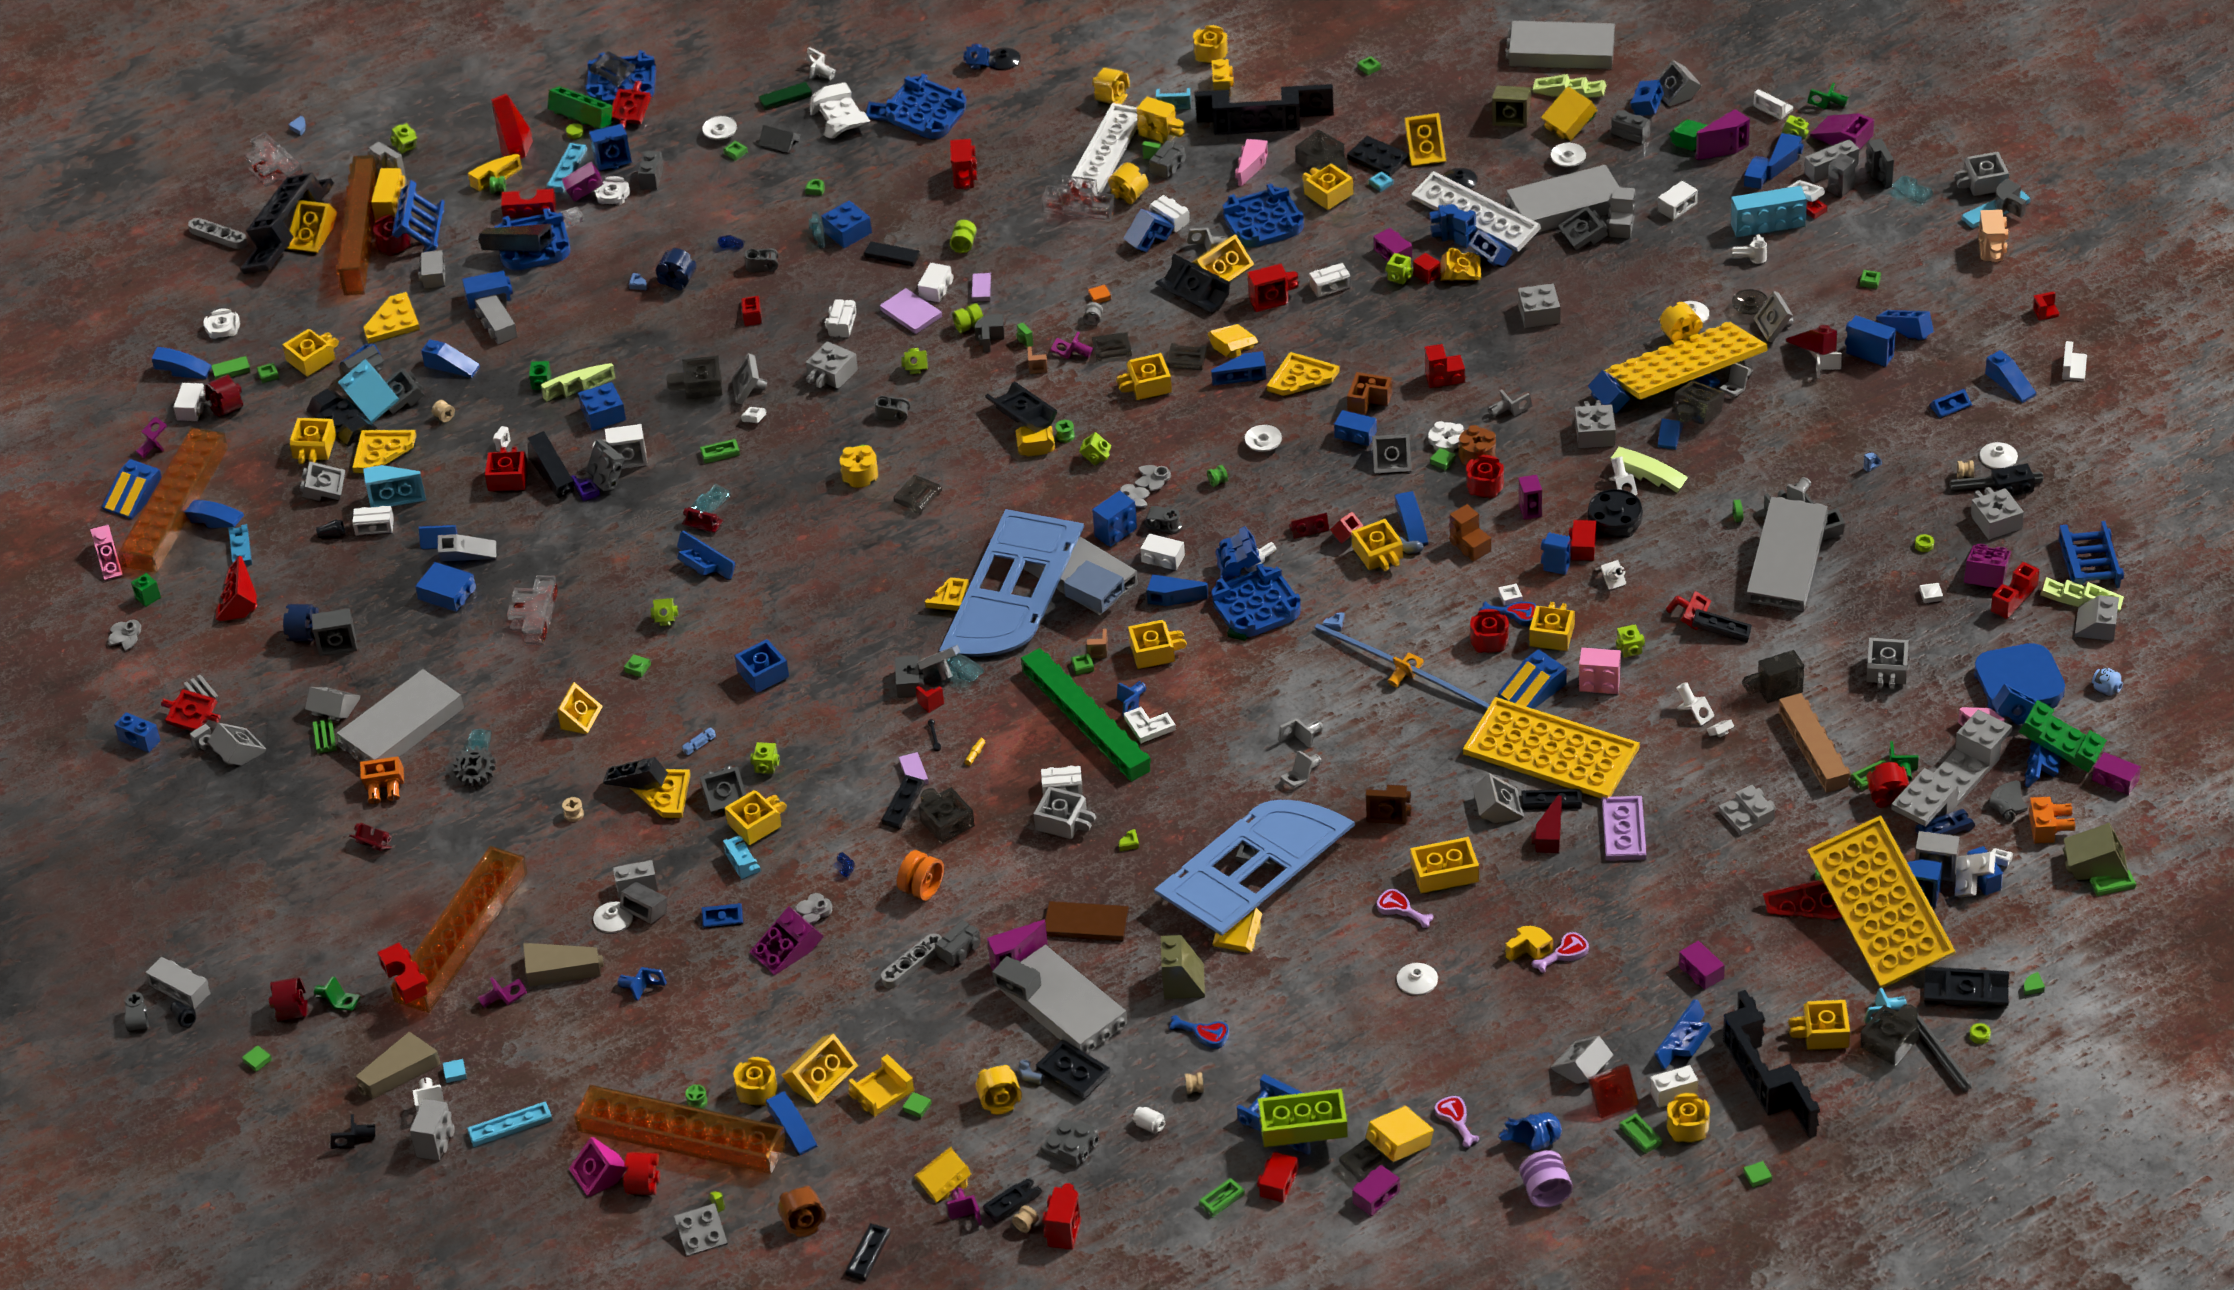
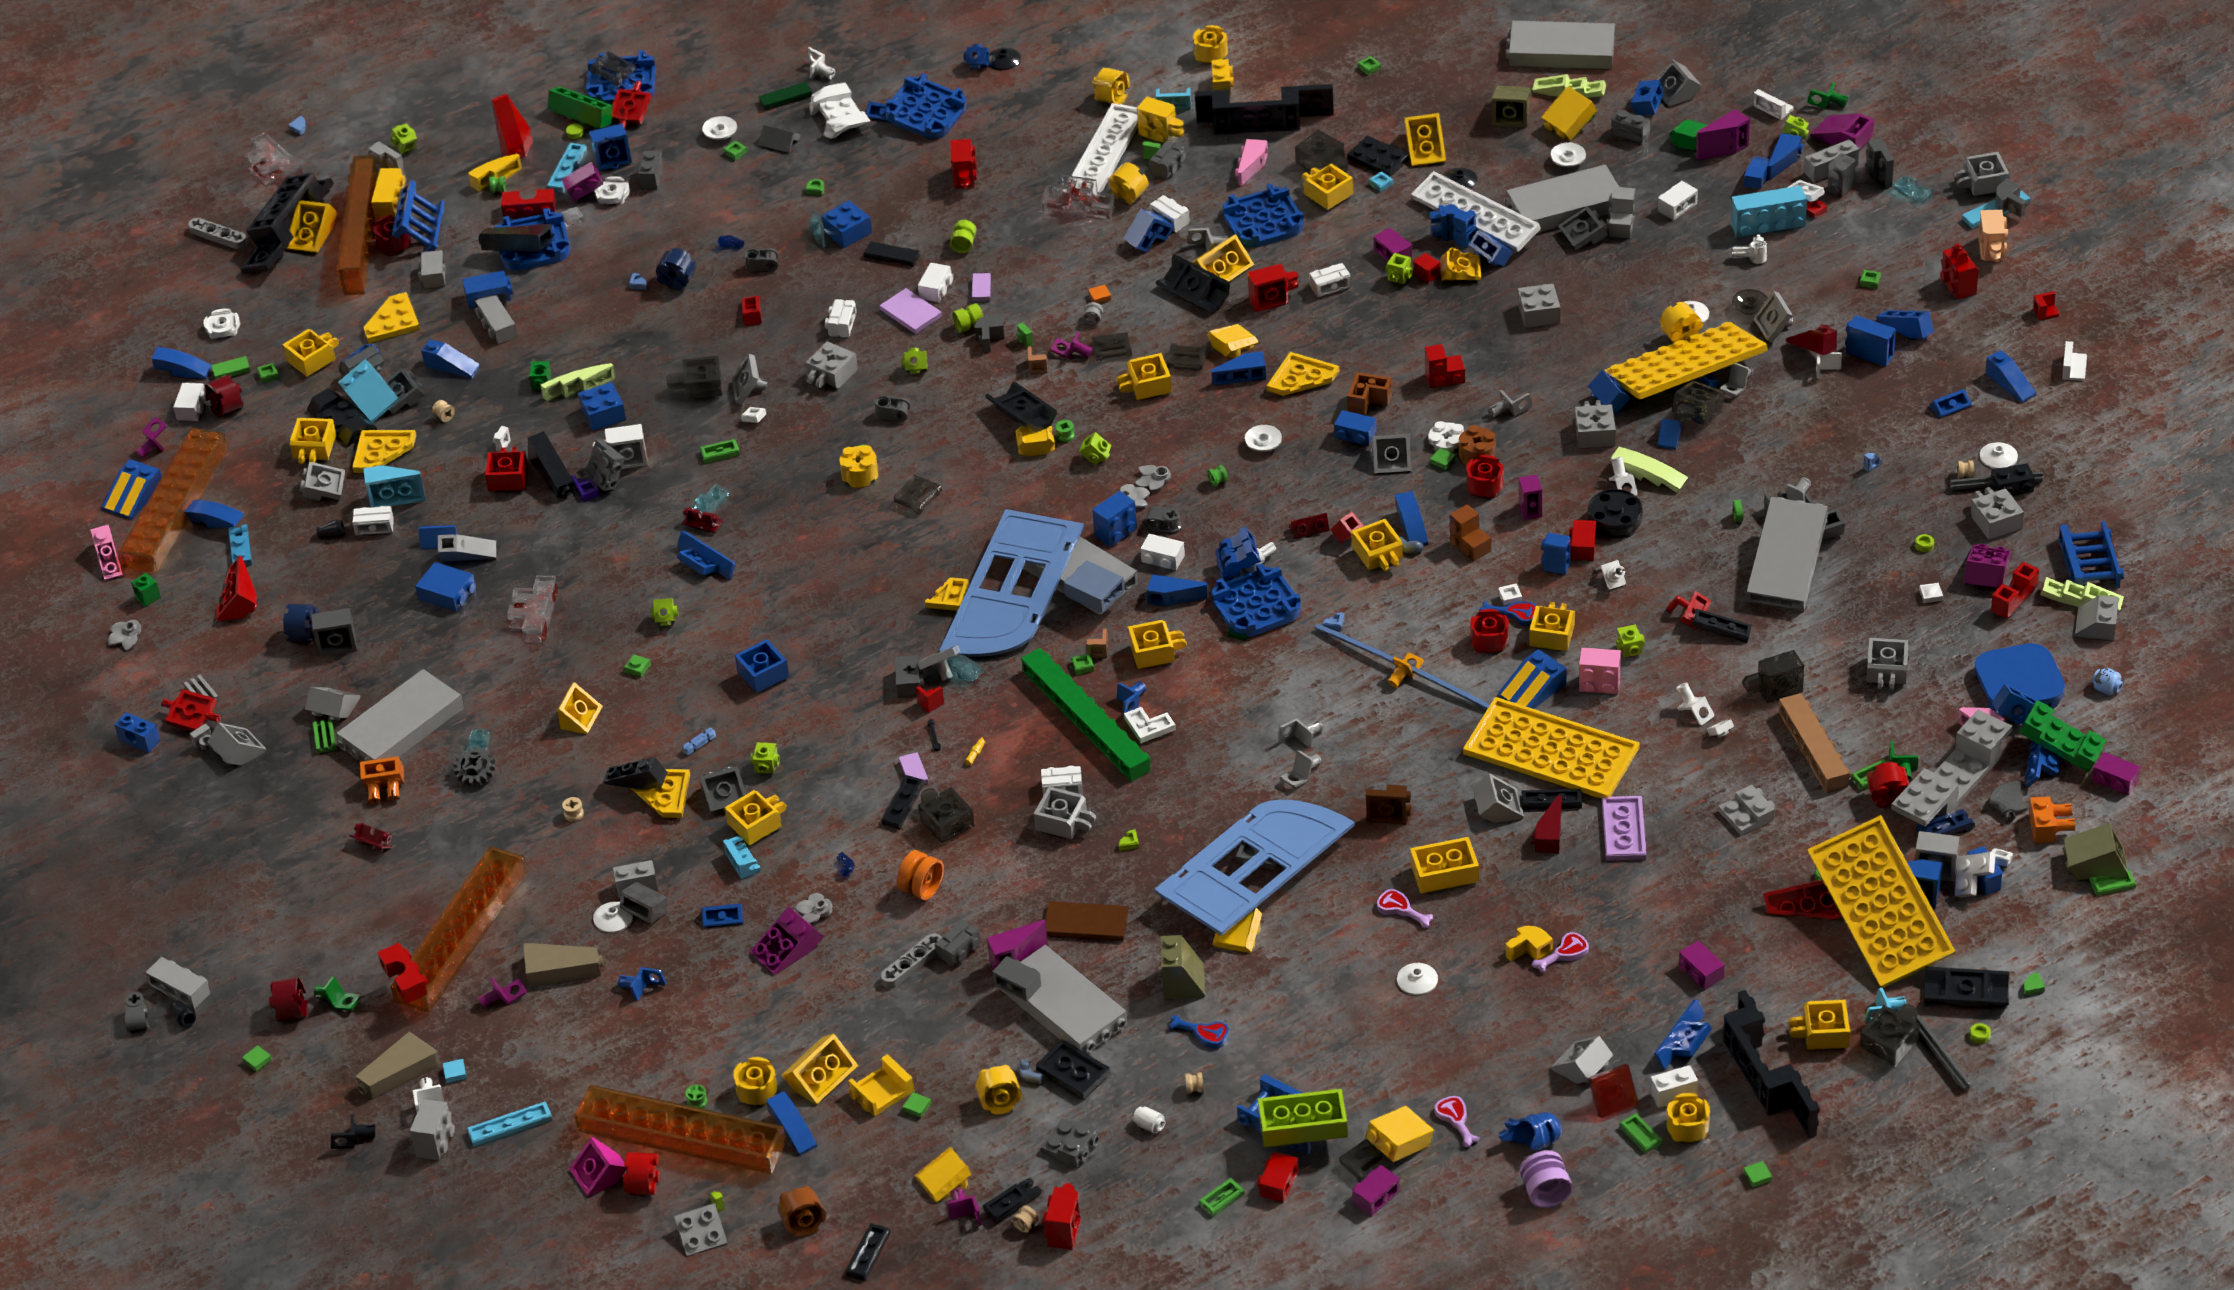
(1959, 272): none -> red hinge

